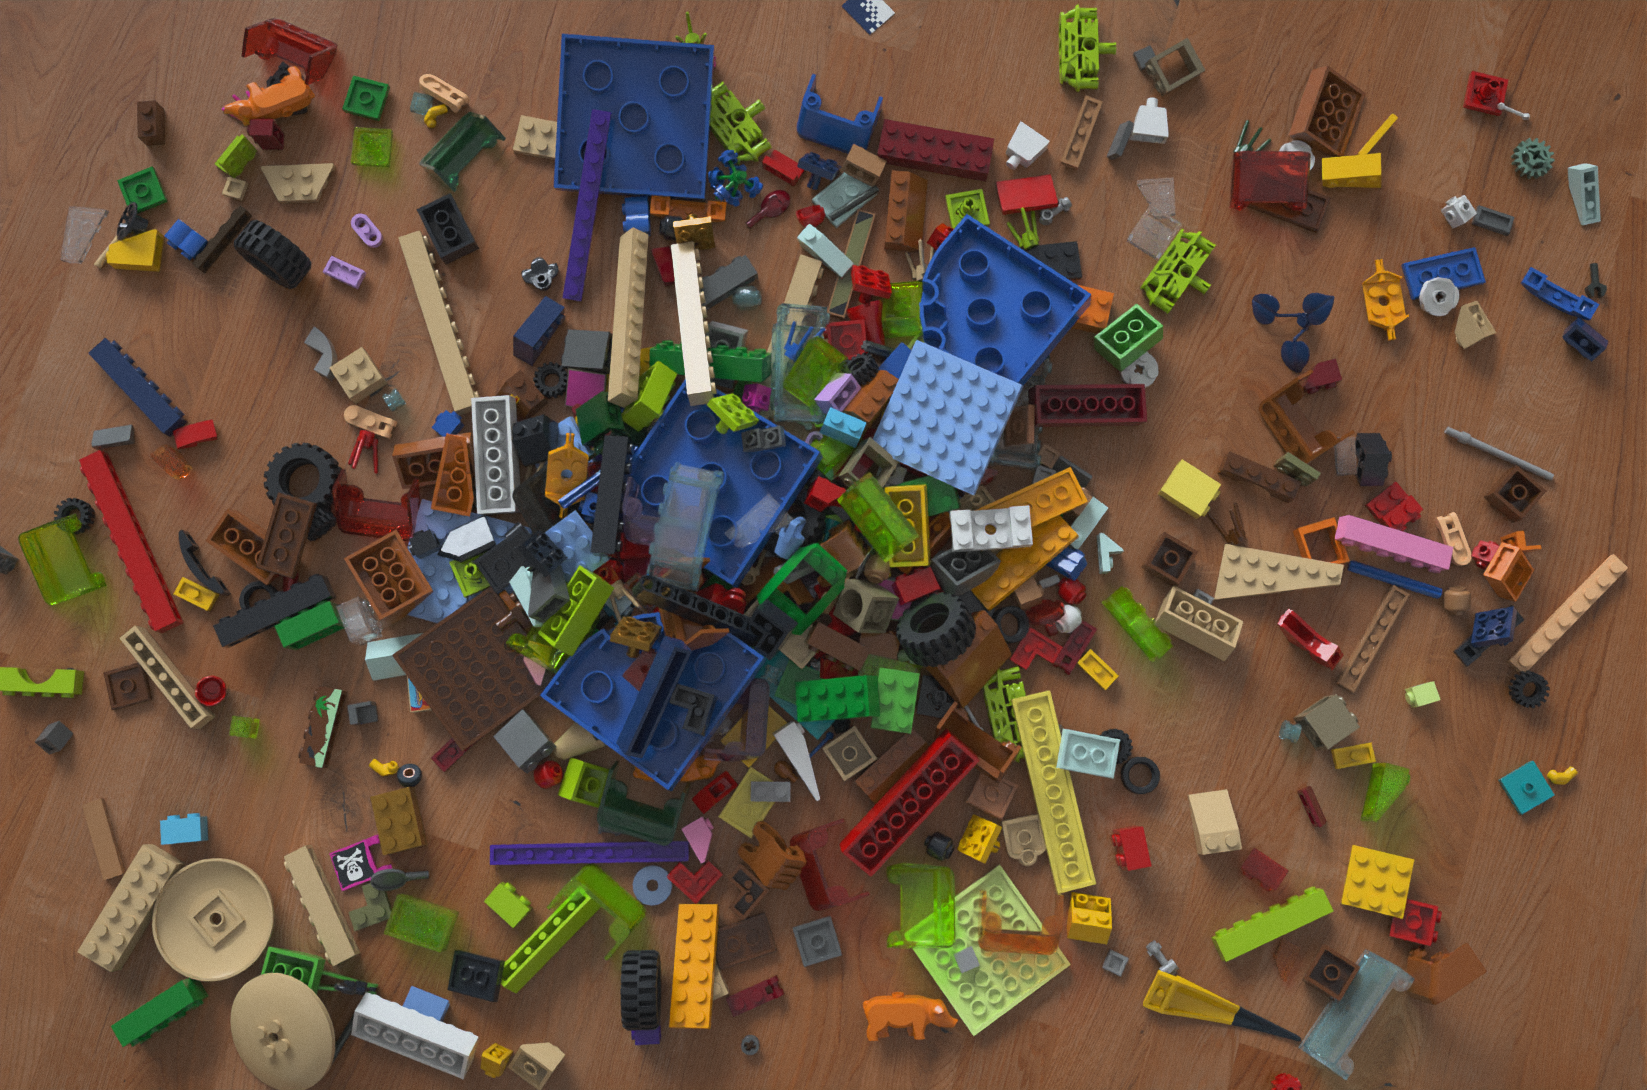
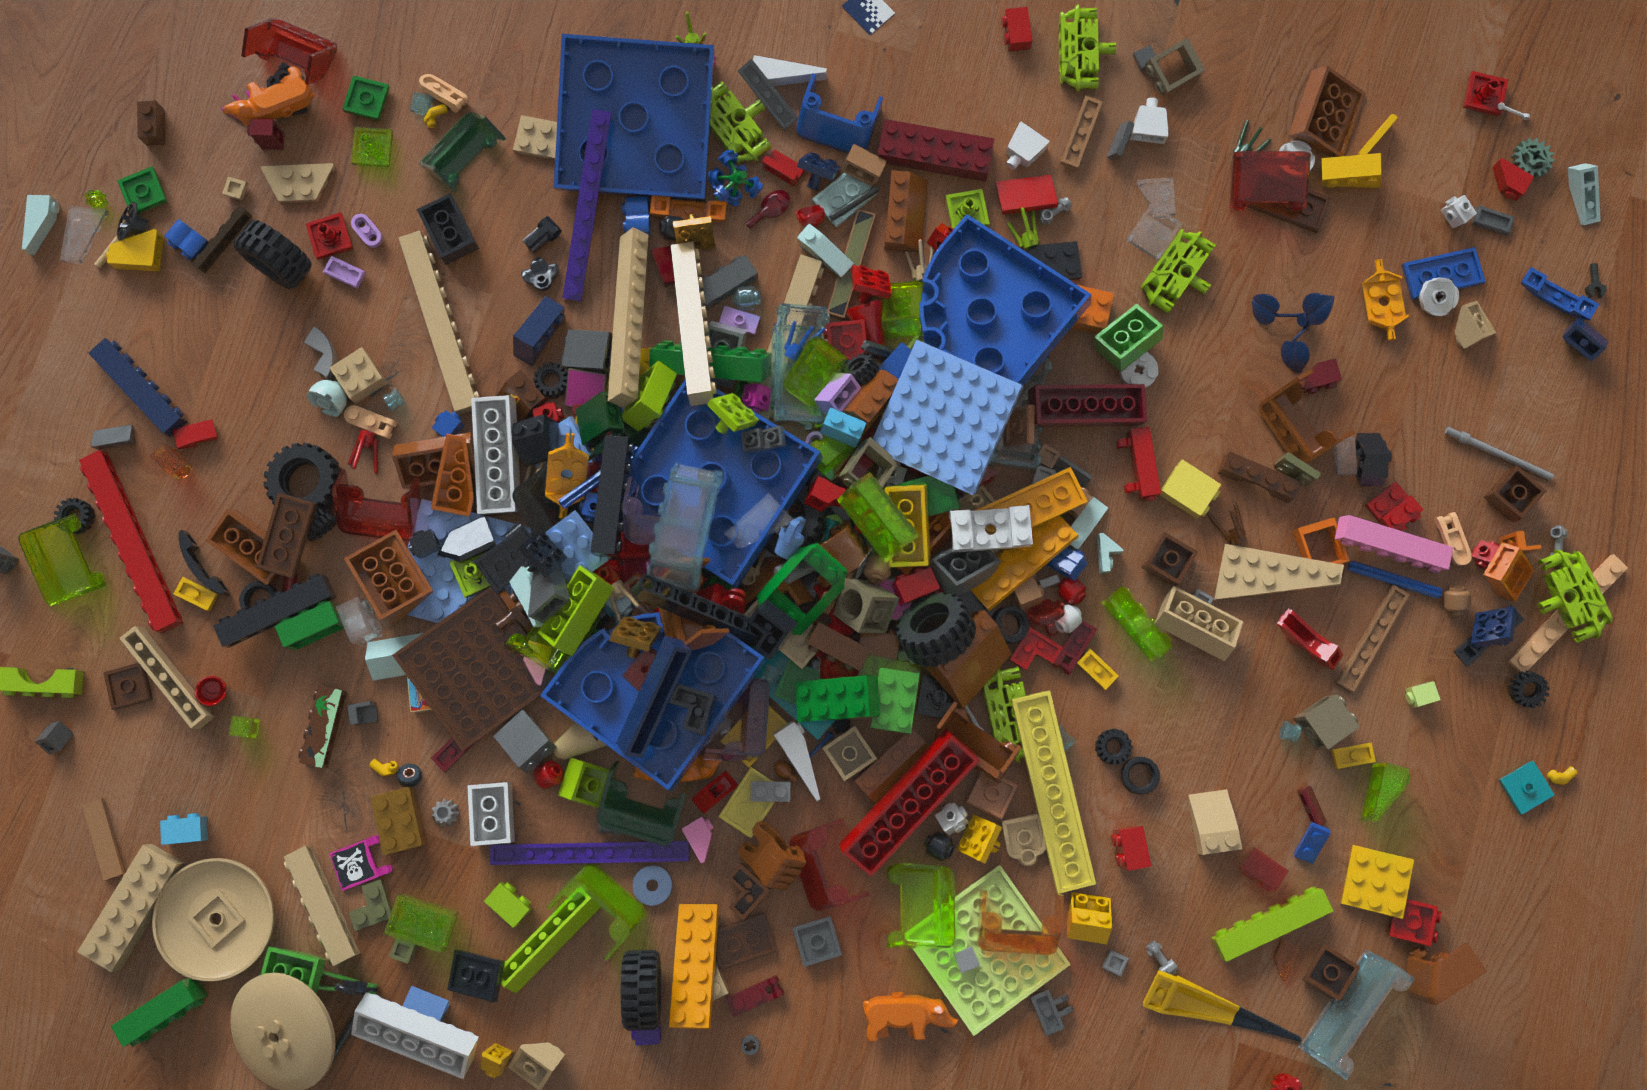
(39, 219): none -> light aqua slope
(96, 199): none -> clear neon green plant
(236, 156): lime bracket -> none
(327, 230): none -> red plate
(328, 396): none -> light aqua cylinder
(394, 878): dark grey piece -> none
(404, 951): none -> olive panel
(445, 812): none -> light grey piece
(491, 813): none -> white brick
(546, 231): none -> black piece
(550, 410): none -> red brick
(696, 884): red plate -> none
(740, 319): none -> lavender plate
(768, 94): none -> dark grey tile
(786, 73): none -> white slope
(952, 818): none -> white brick
(1017, 28): none -> red brick
(1047, 1011): none -> dark grey hinge
(1088, 753): light aqua tile -> none
(1143, 462): none -> red brick
(1312, 842): none -> blue plate
(1511, 179): none -> red slope
(1559, 534): none -> light grey bar
(1583, 592): none -> lime piece

